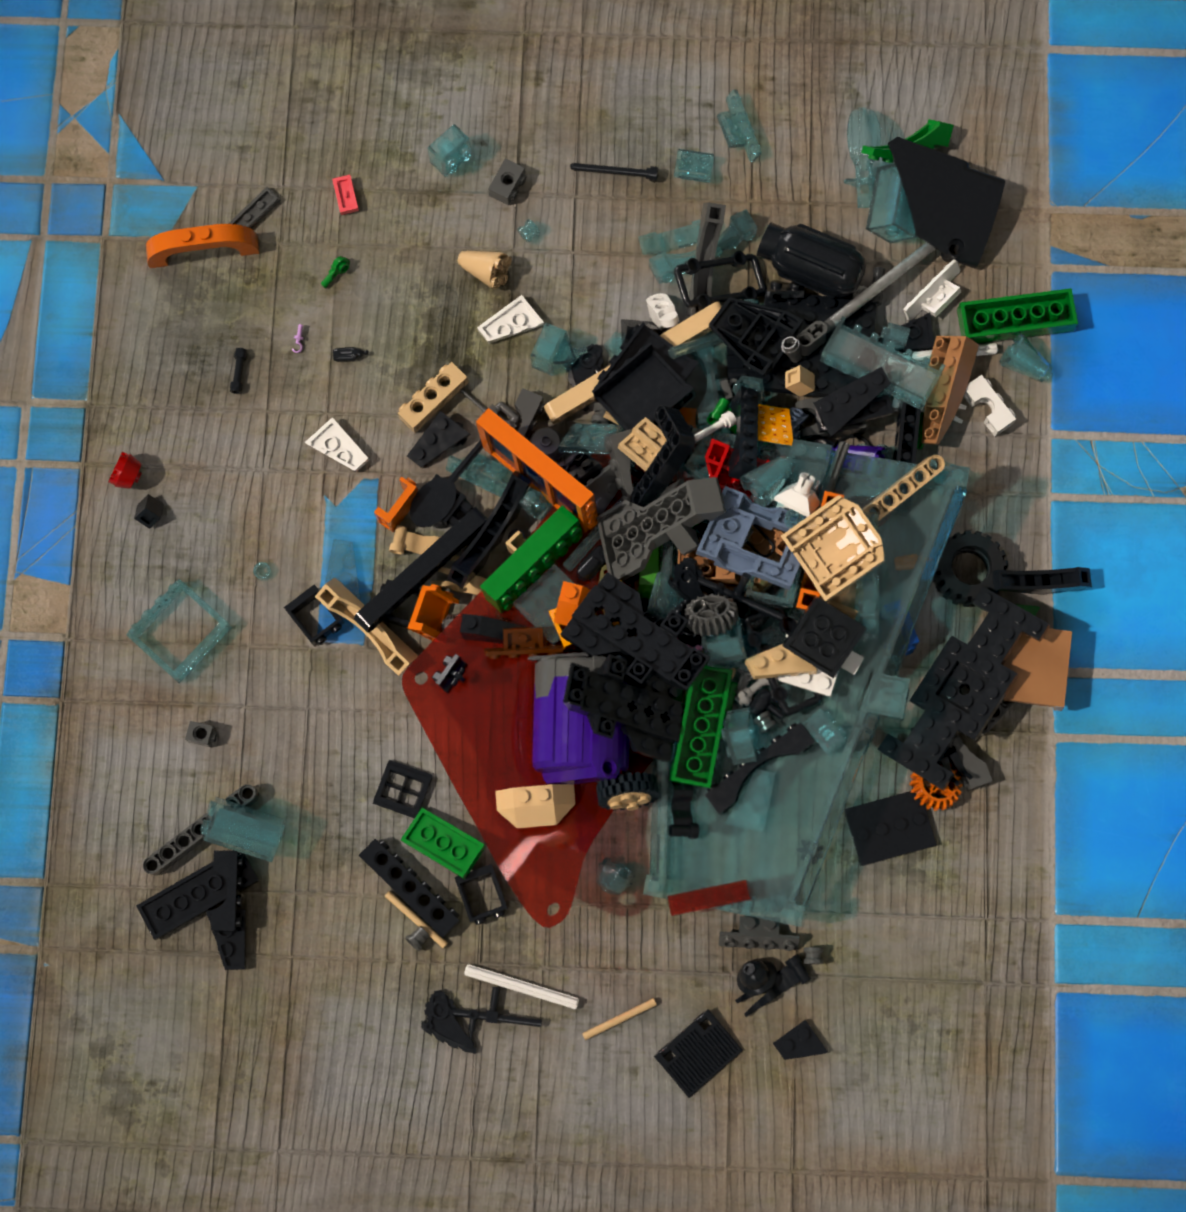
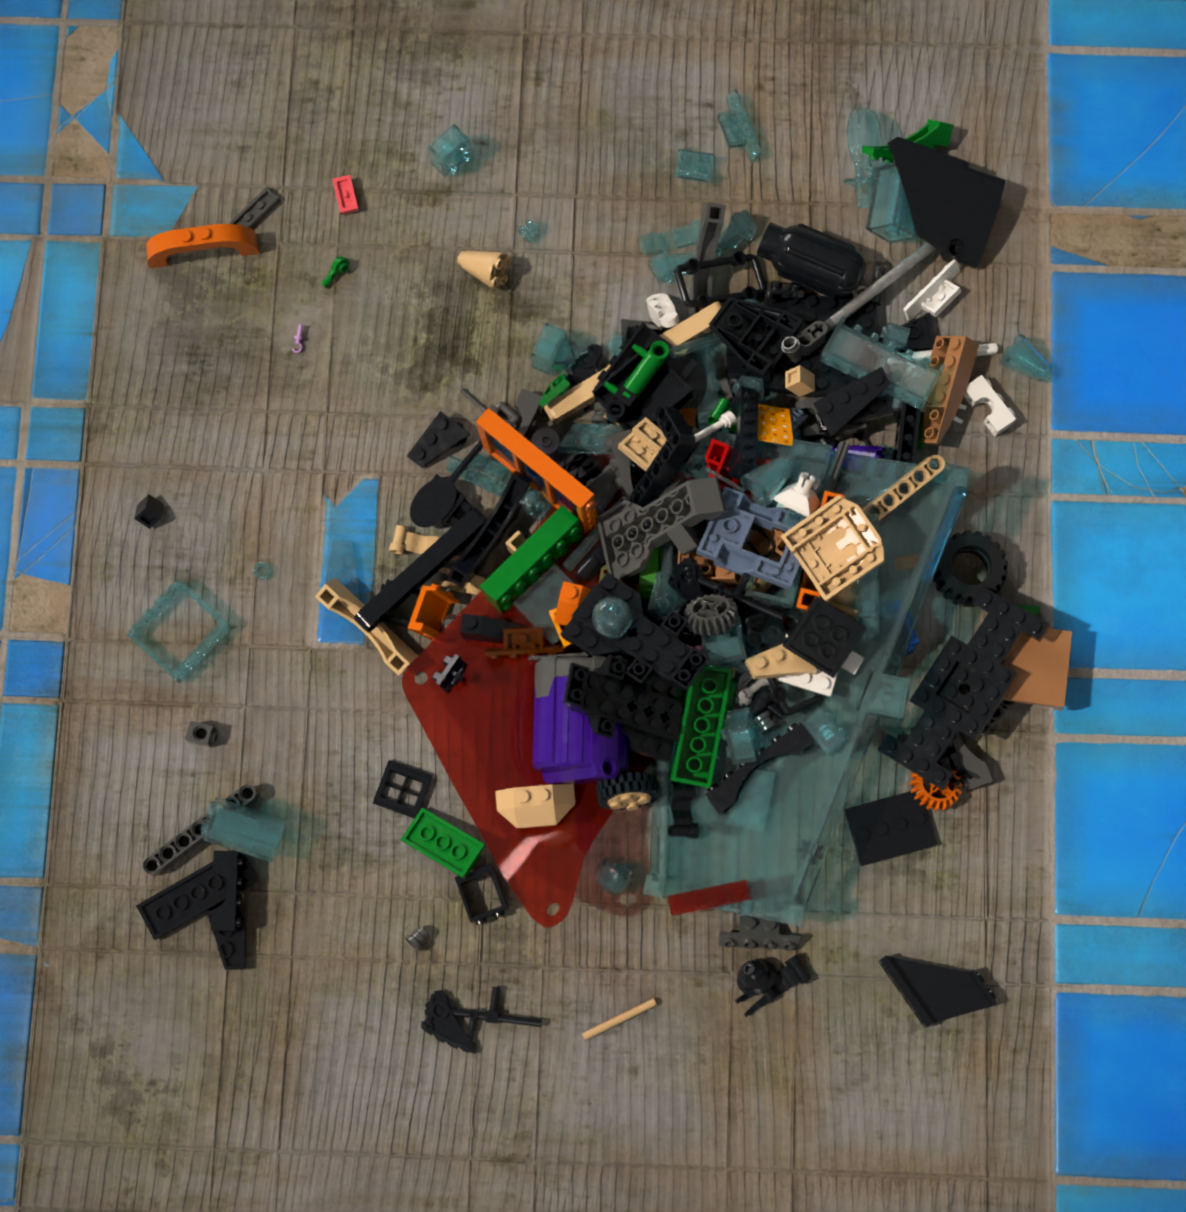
(125, 471): red cone -> none
(240, 356): black bar -> none
(302, 601): black window -> none
(338, 445): white wing -> none
(348, 354): black piece -> none
(371, 855): black brick -> none
(400, 508): orange panel -> none
(416, 919): tan piece -> none
(417, 420): tan brick -> none
(507, 171): dark grey brick -> none
(510, 321): white wing -> none
(521, 986): white axle -> none
(556, 387): none -> green wing
(612, 617): none -> clear light blue cylinder
(628, 393): none -> green piece
(650, 173): black piece -> none
(698, 1053): black window -> none
(725, 479): none -> clear light blue piece
(799, 1043): black wing -> none
(813, 955): dark grey wheel -> none
(937, 991): none -> black piece
(1018, 314): green brick -> none
(1042, 581): black arch -> none

